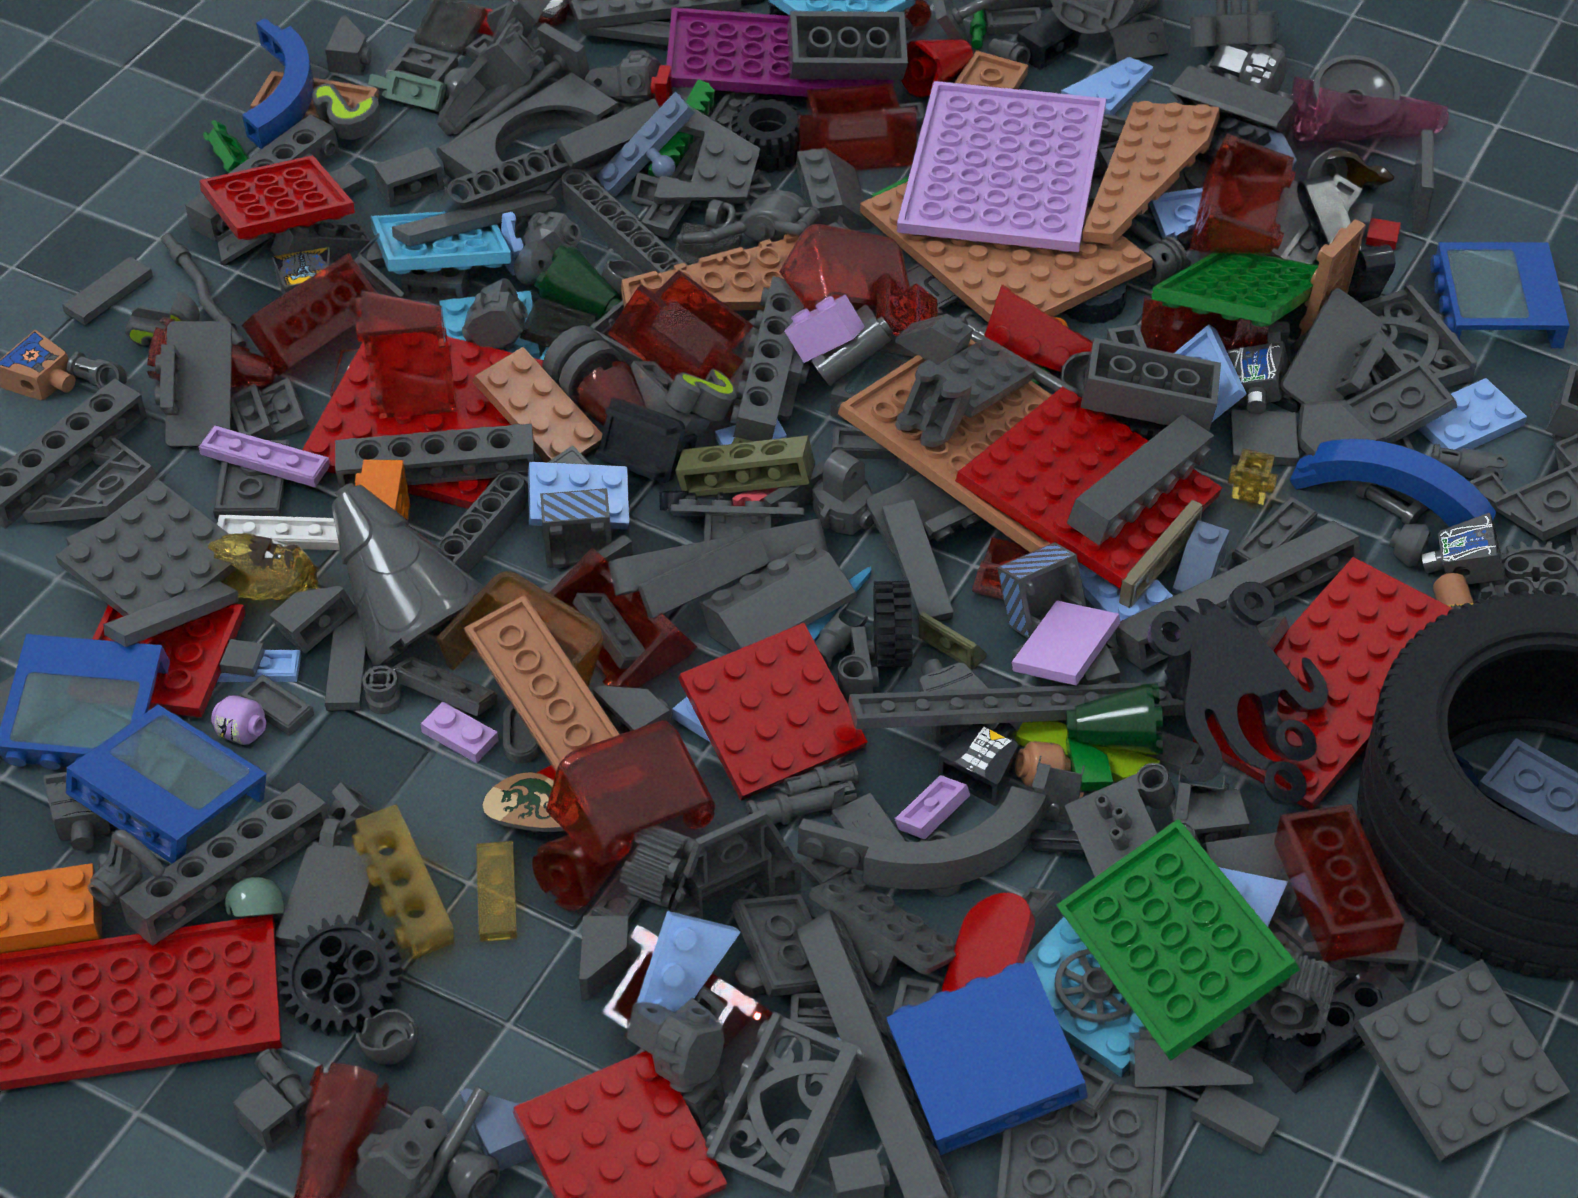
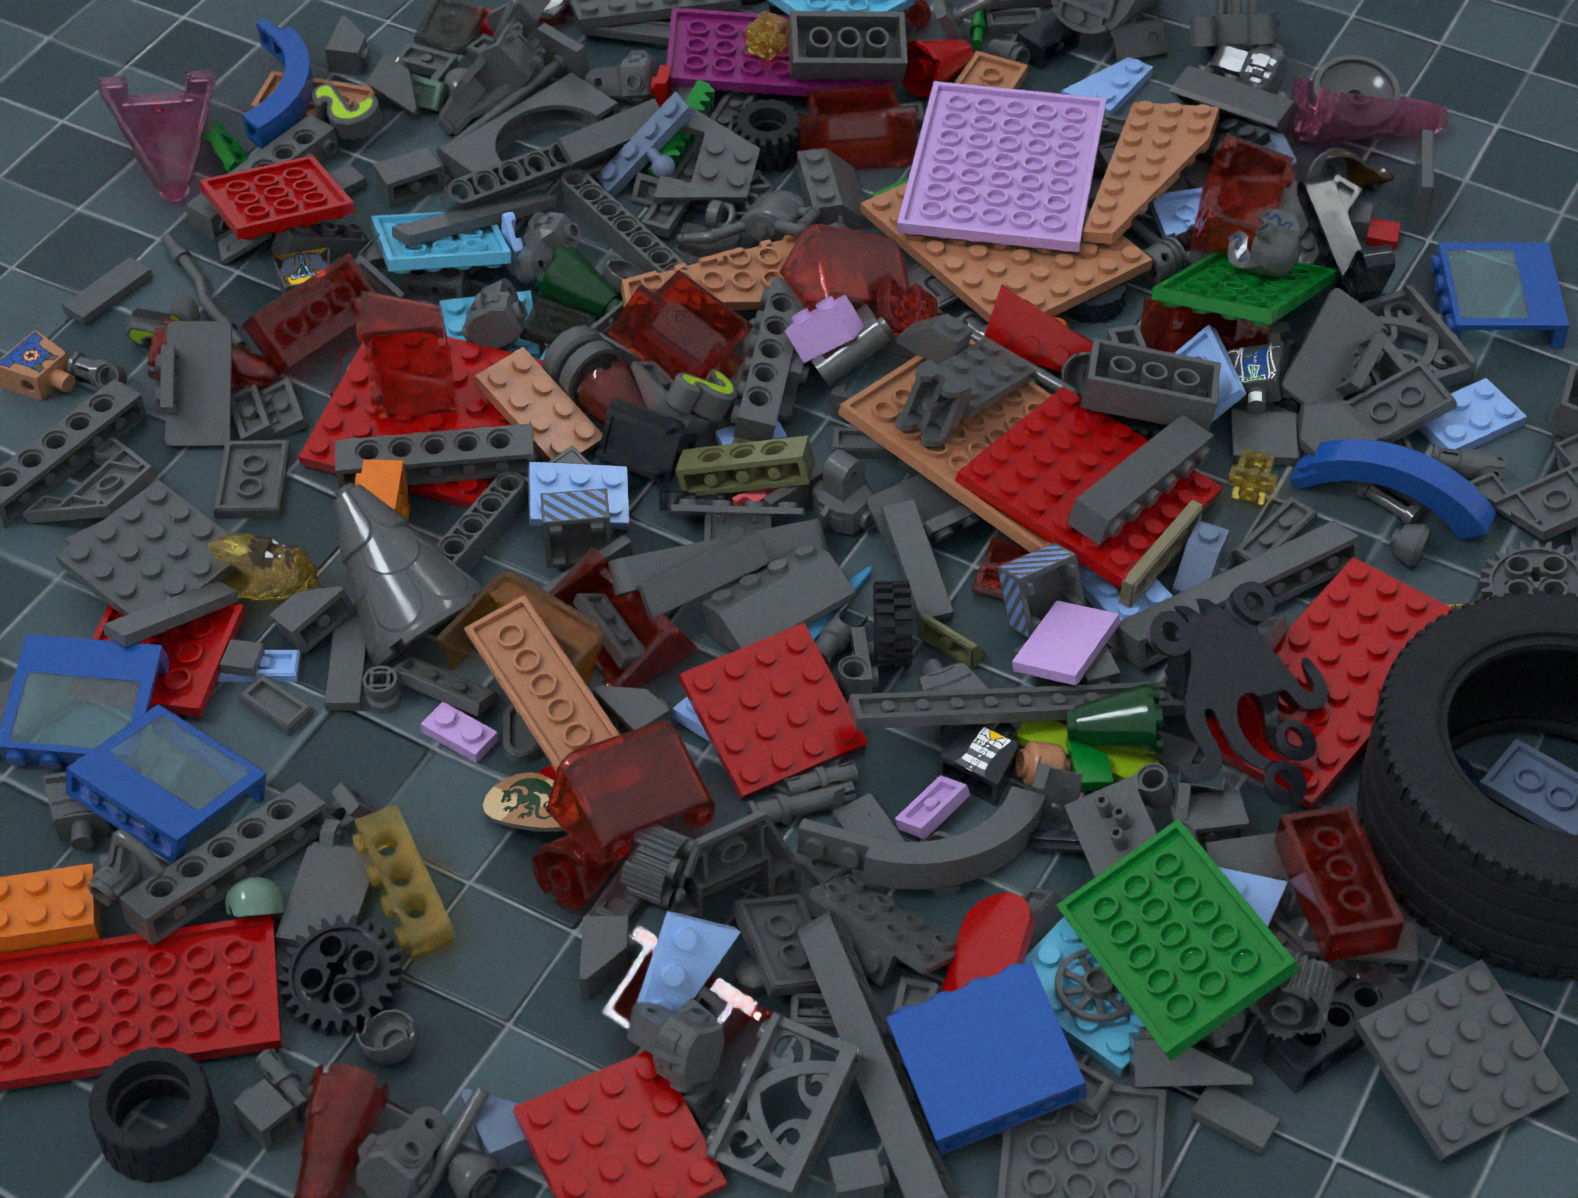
(142, 1077): none -> black tyre
(163, 128): none -> clear pink cone
(238, 720): lavender head -> none
(264, 456): lavender tile -> none
(302, 531): white tile -> none
(395, 83): none -> dark grey slope
(496, 891): clear yellow tile -> none
(766, 35): none -> clear yellow brick
(1274, 247): none -> dark grey piece
(1334, 269): nougat plate -> none
(1452, 589): nougat brick -> none
(1468, 550): dark grey torso -> none

